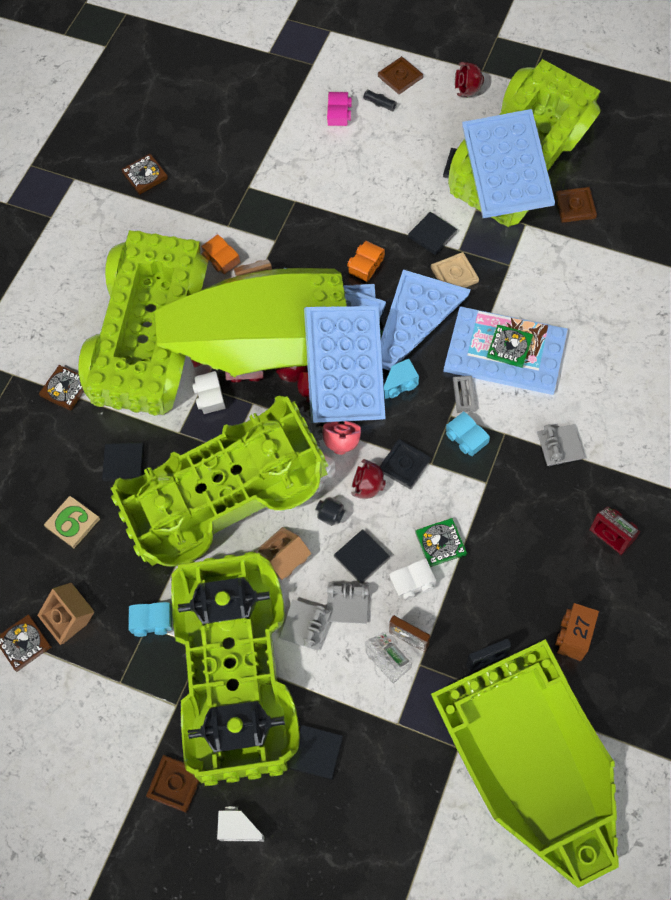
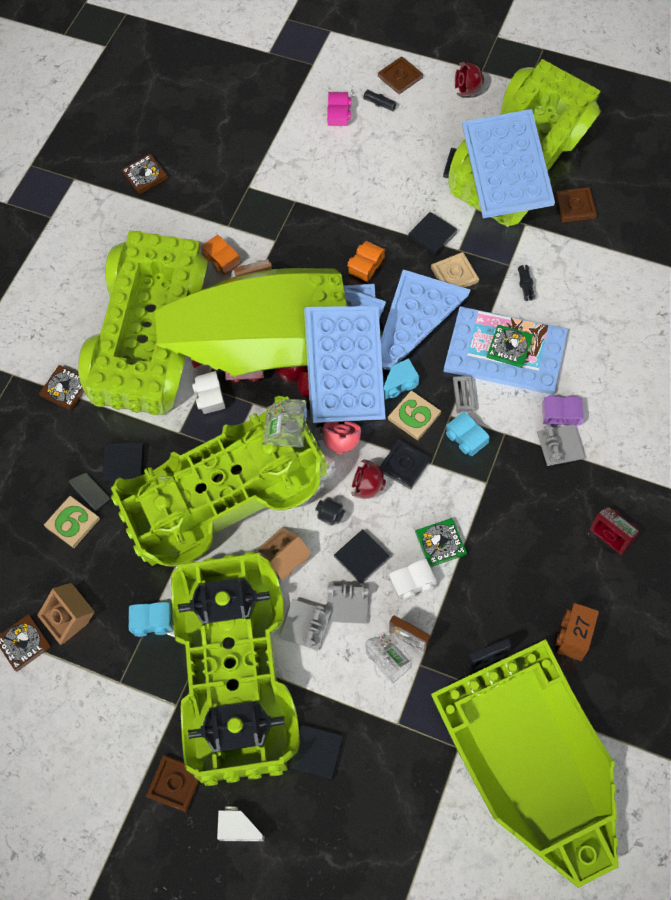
(89, 491): none -> dark grey slope
(285, 423): none -> clear slope
(414, 415): none -> tan tile
(526, 282): none -> black pin
(562, 410): none -> medium lavender brick

